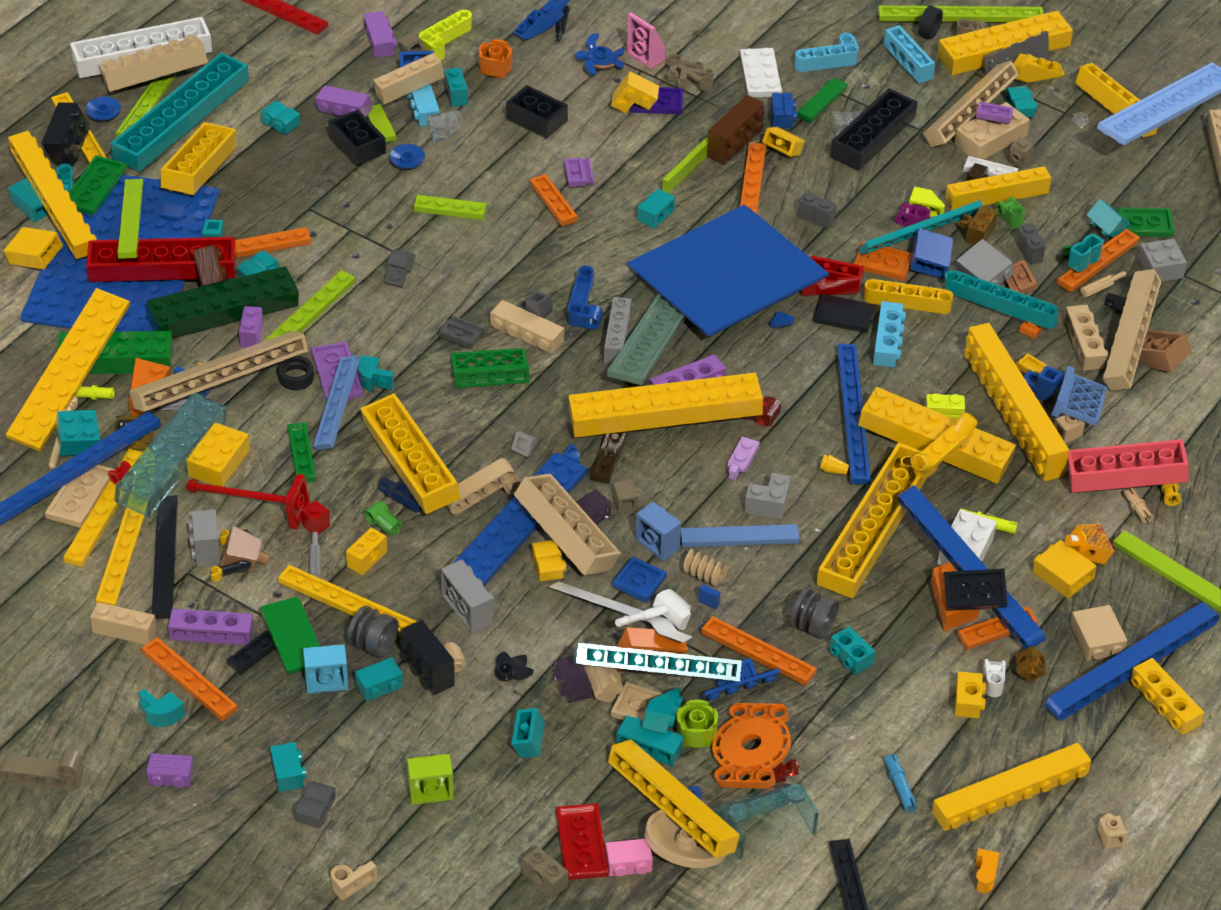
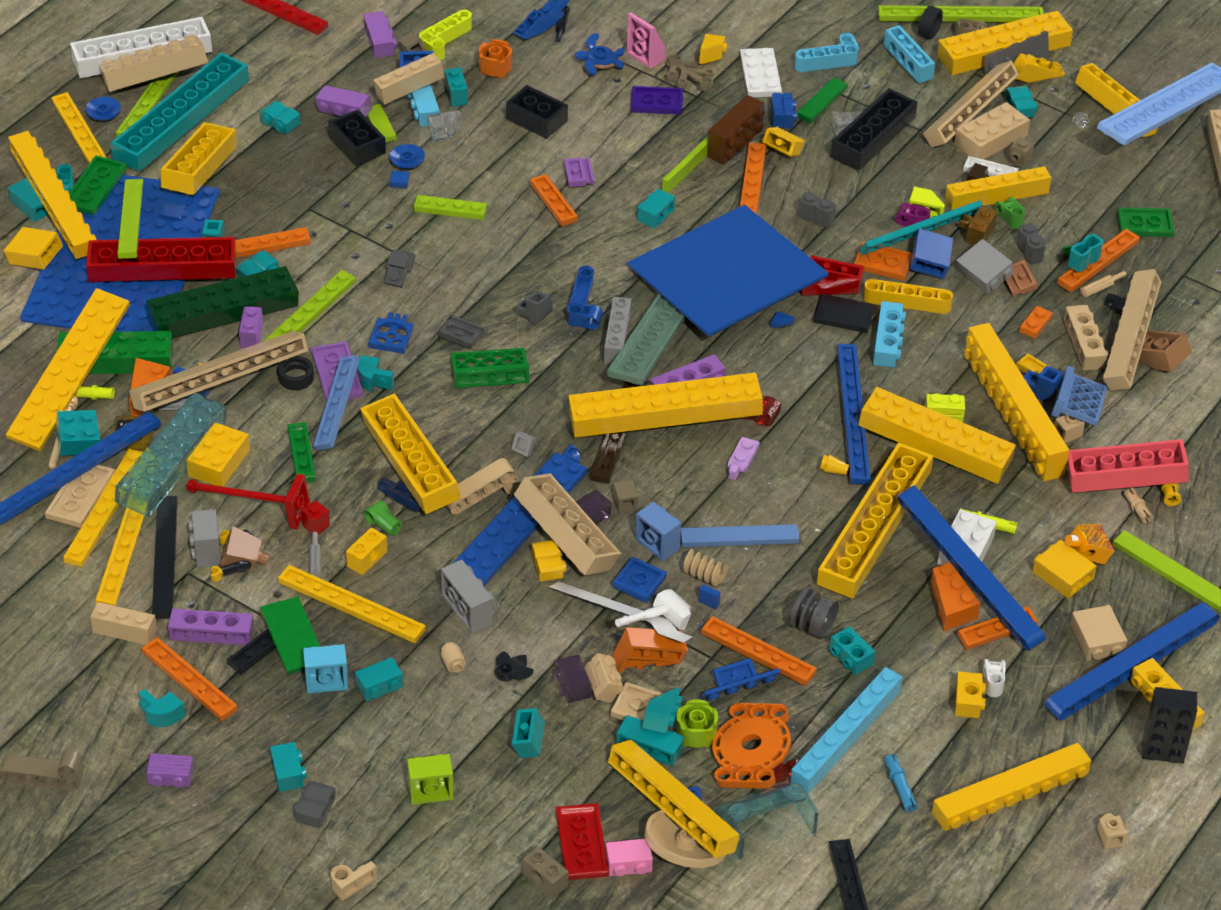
(65, 133): black brick -> none
(117, 474): red bush -> none
(209, 265): reddish brown brick -> none
(372, 631): flat silver wheel -> none
(394, 324): none -> blue piece
(399, 179): none -> blue tile
(427, 657): black brick -> none
(527, 326): tan brick -> none
(634, 90): yellow brick -> none
(657, 661): brick -> none
(712, 48): none -> yellow slope
(769, 500): light grey brick -> none
(846, 730): none -> medium azure brick
(956, 436): yellow plate -> none
(975, 589): black tile -> none
(985, 876): light orange leg -> none
(994, 112): medium lavender plate -> none
(1001, 299): teal beam -> none
(1031, 664): pearl gold brick -> none
(1107, 218): teal brick -> none
(1164, 258): light grey brick -> none
(1169, 725): none -> black brick

